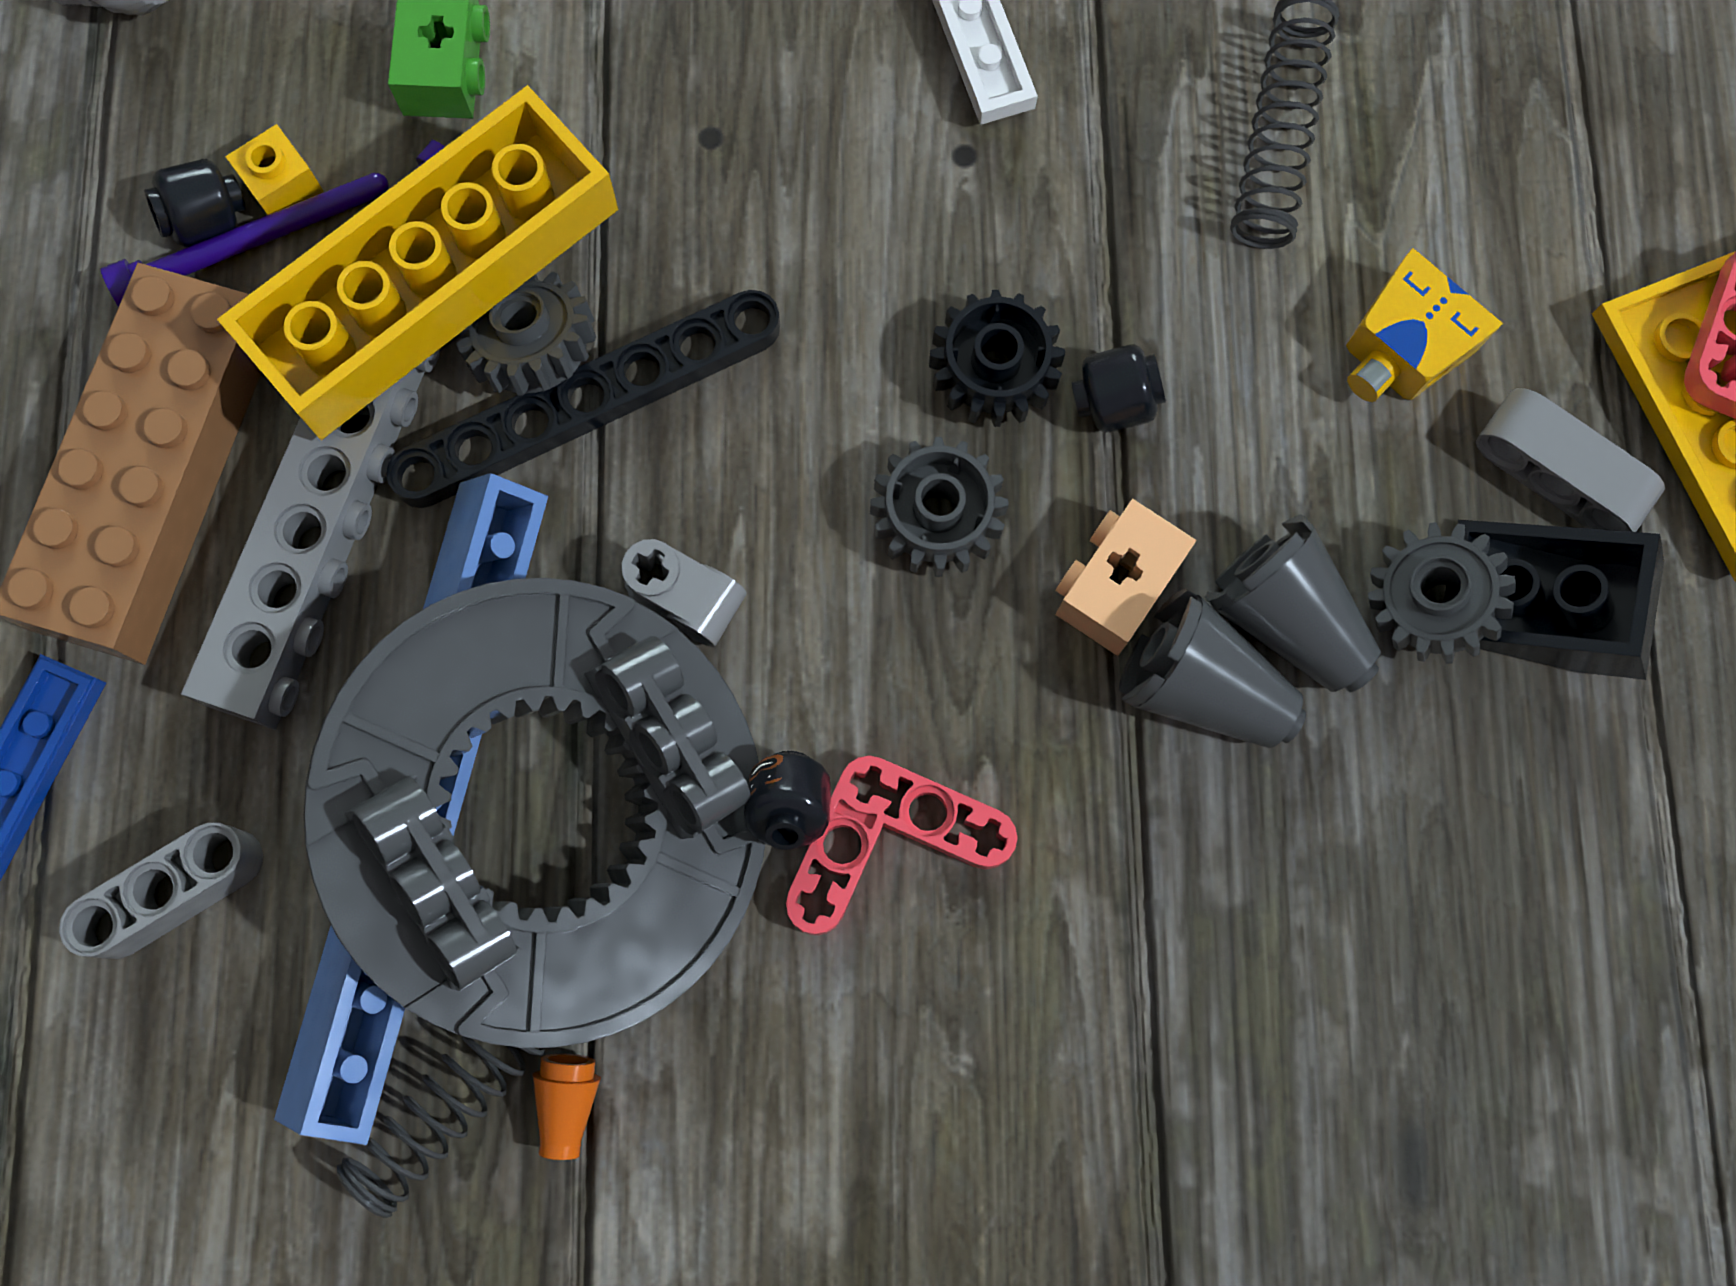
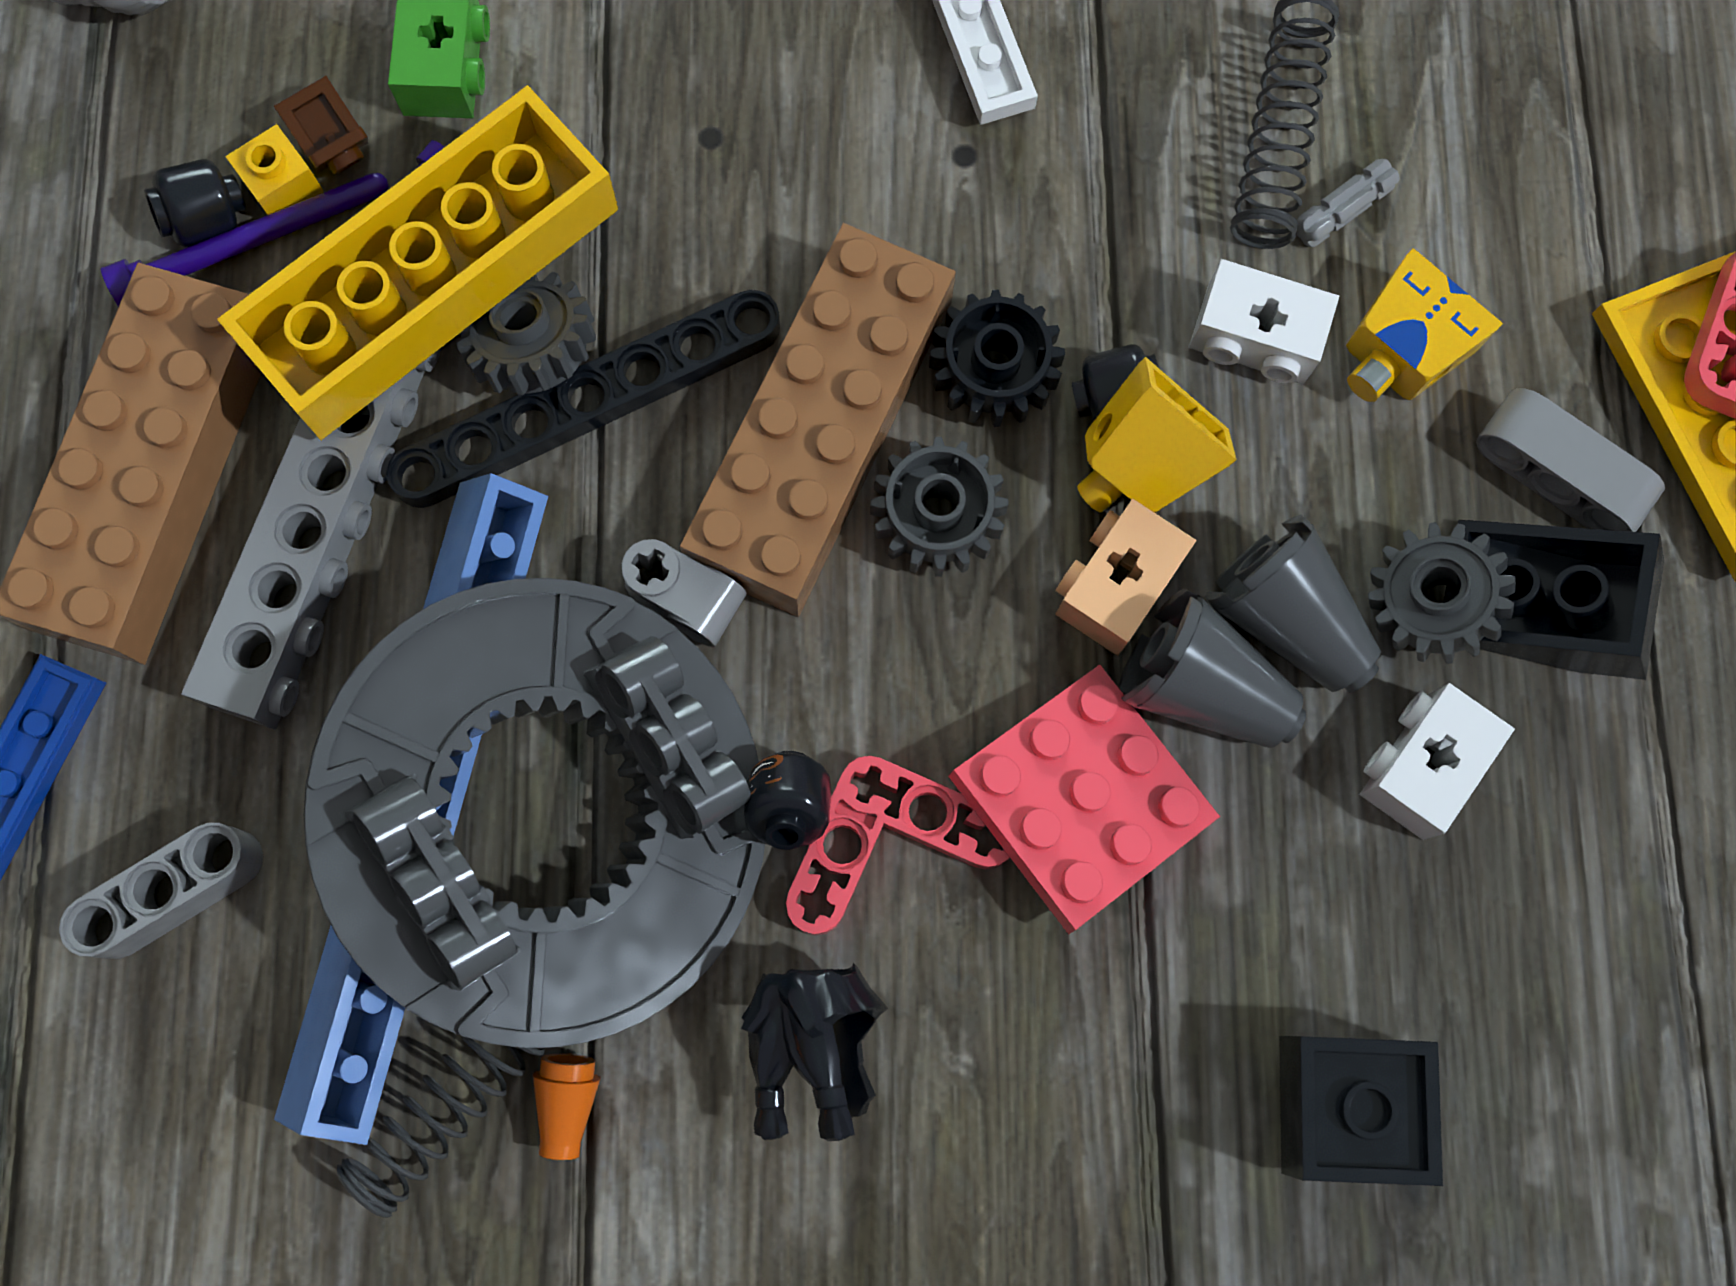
(323, 127): none -> reddish brown bracket
(818, 1028): none -> black piece
(820, 418): none -> medium nougat brick
(1083, 798): none -> coral plate
(1152, 443): none -> yellow torso
(1292, 315): none -> white brick
(1346, 202): none -> light grey axle
(1360, 1110): none -> black container
(1465, 746): none -> white brick

